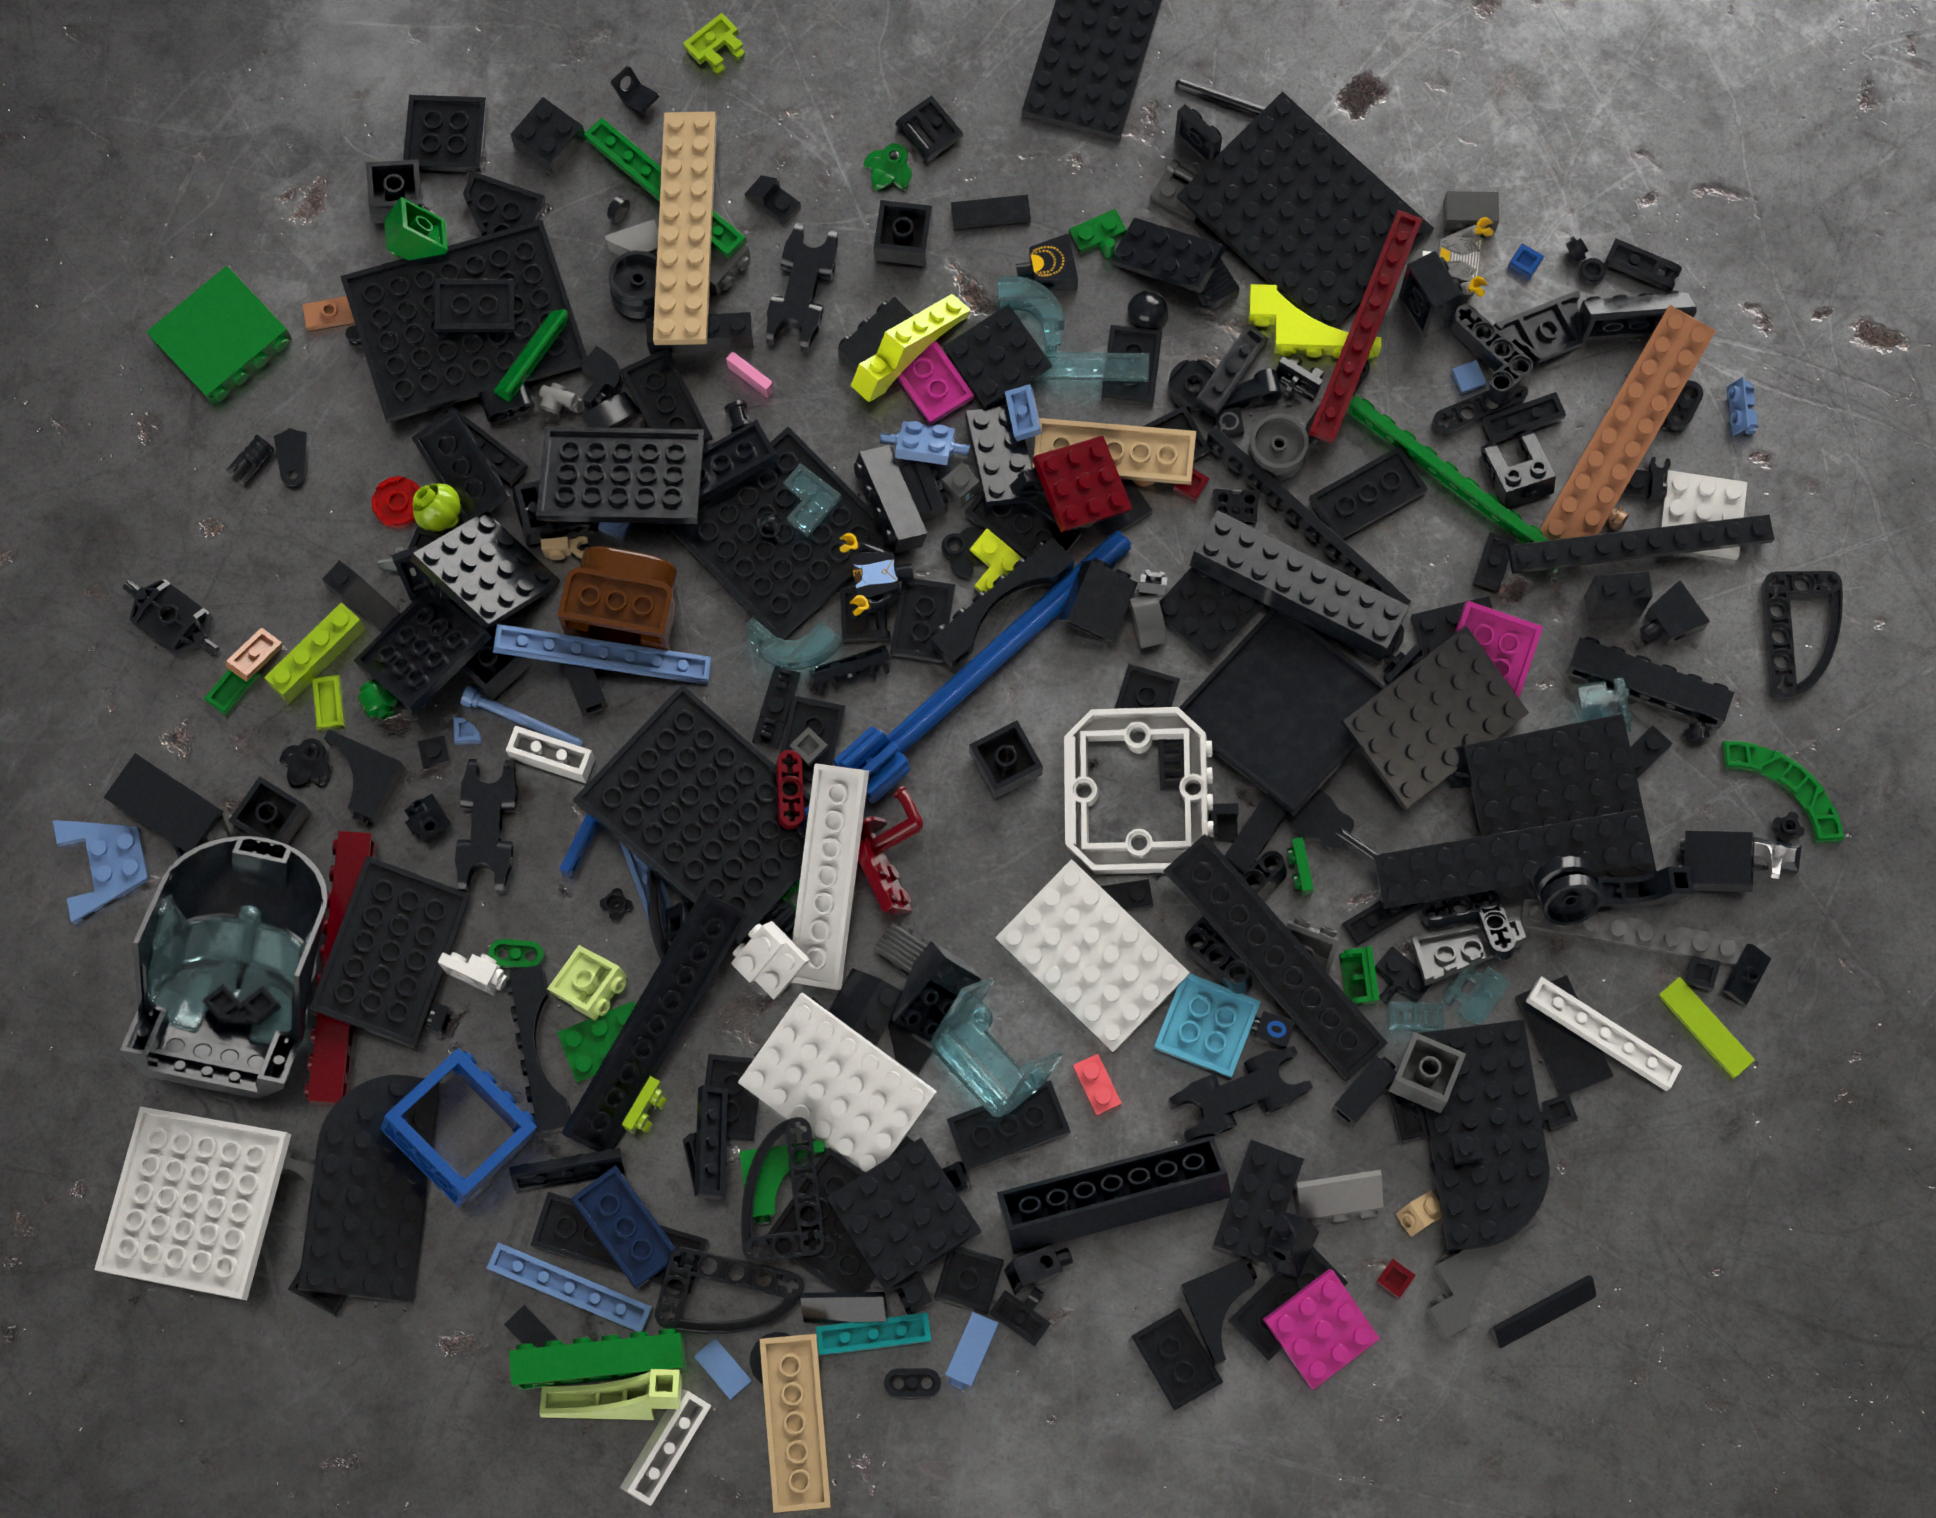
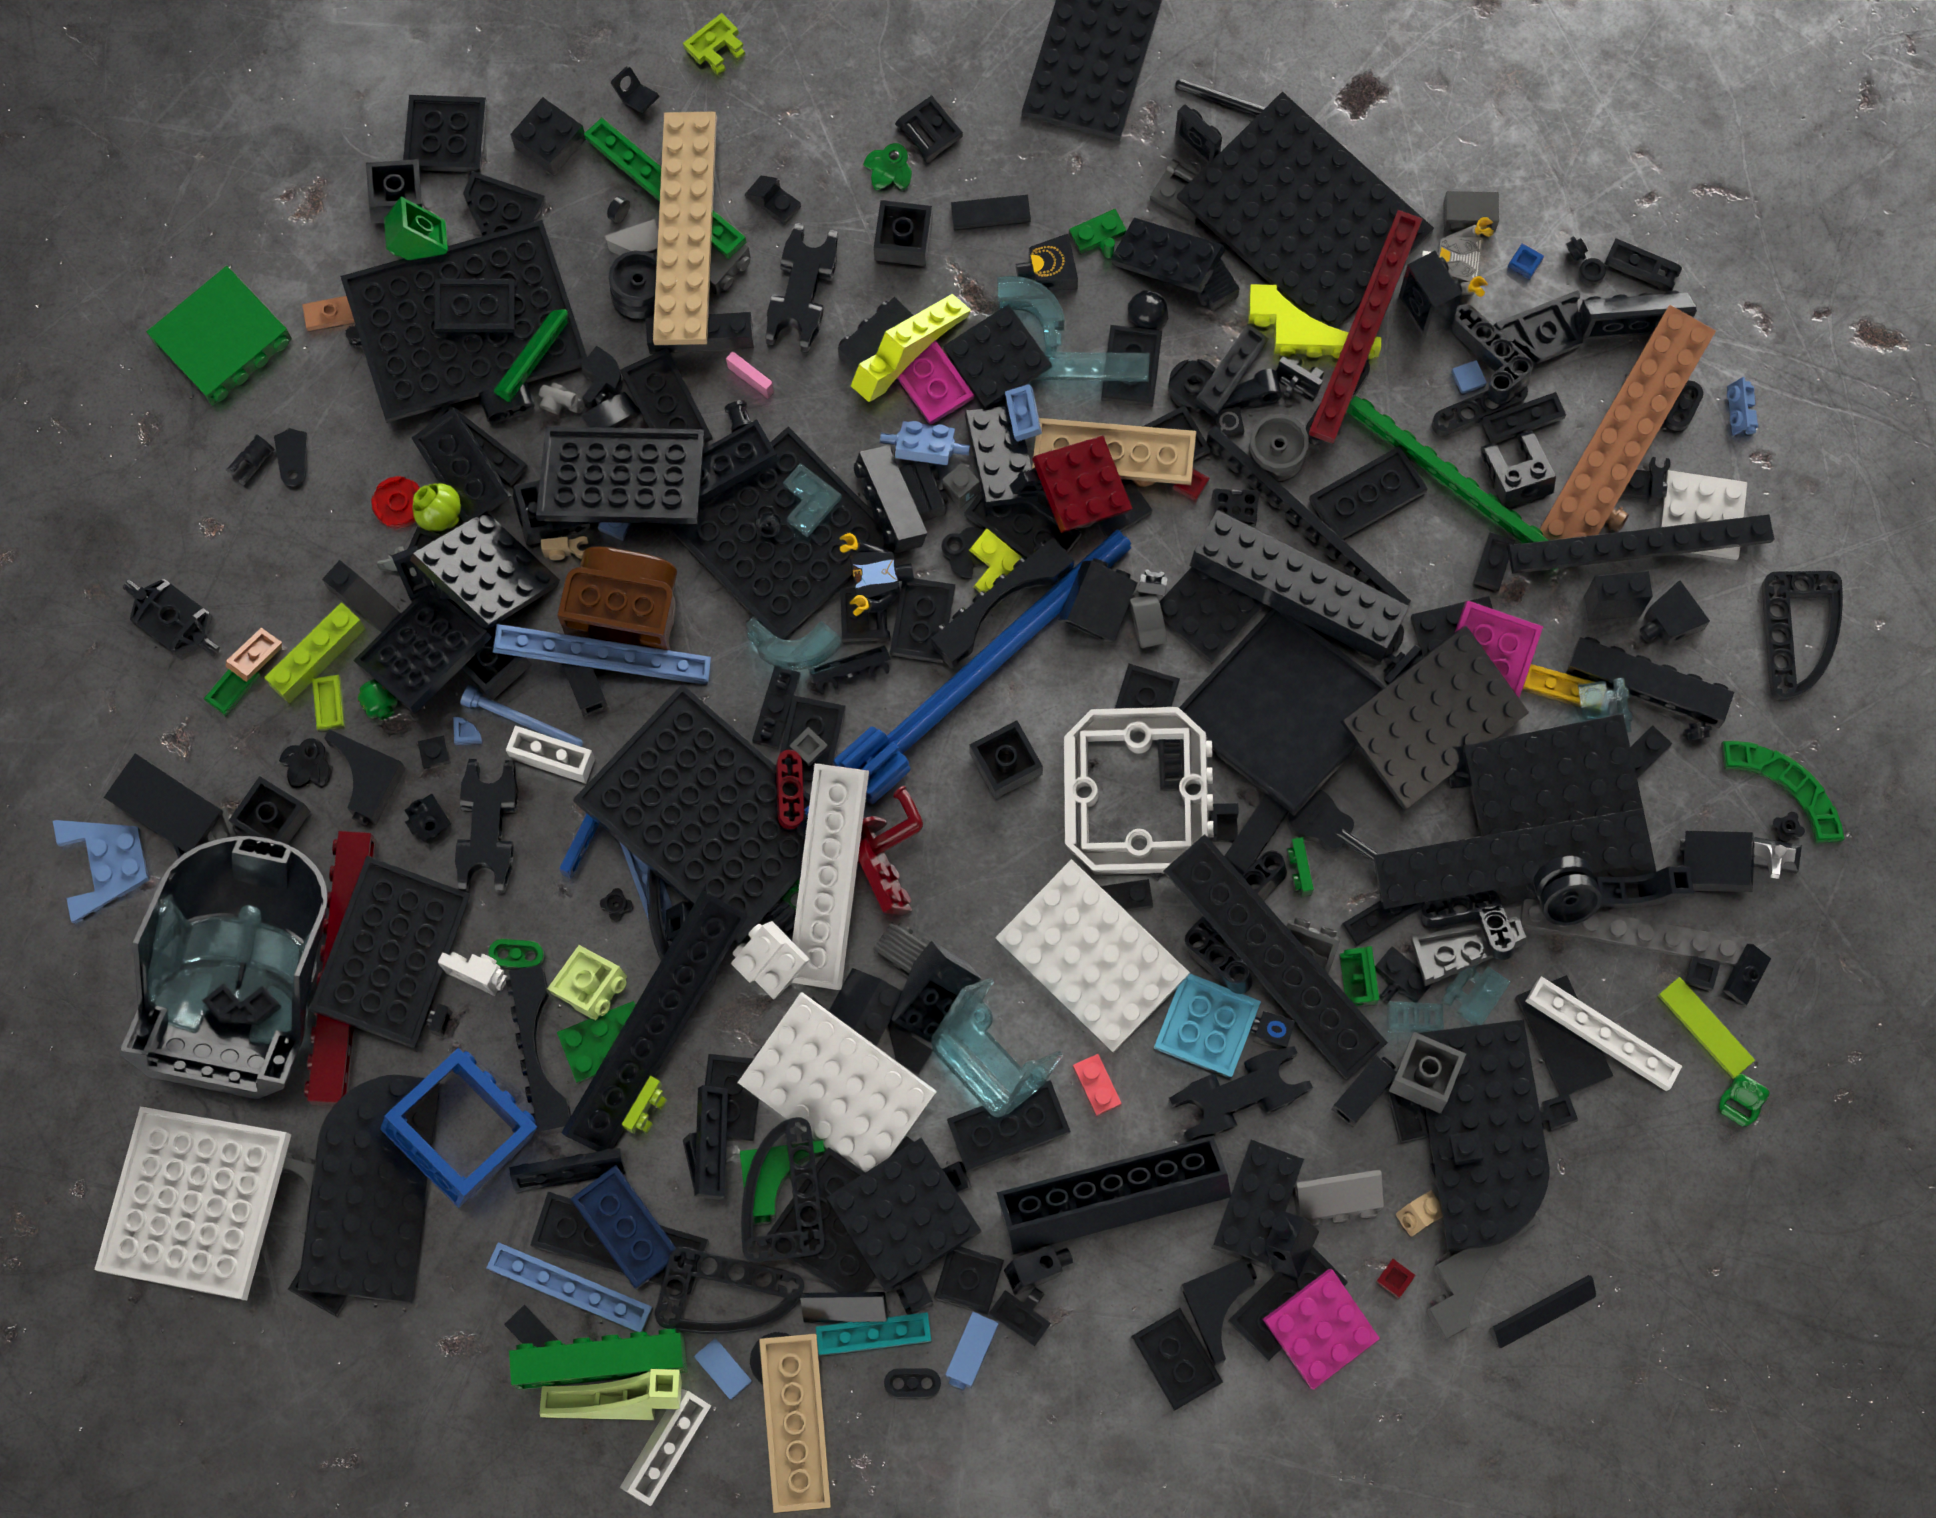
(1554, 685): none -> yellow tile
(1748, 1094): none -> green piece

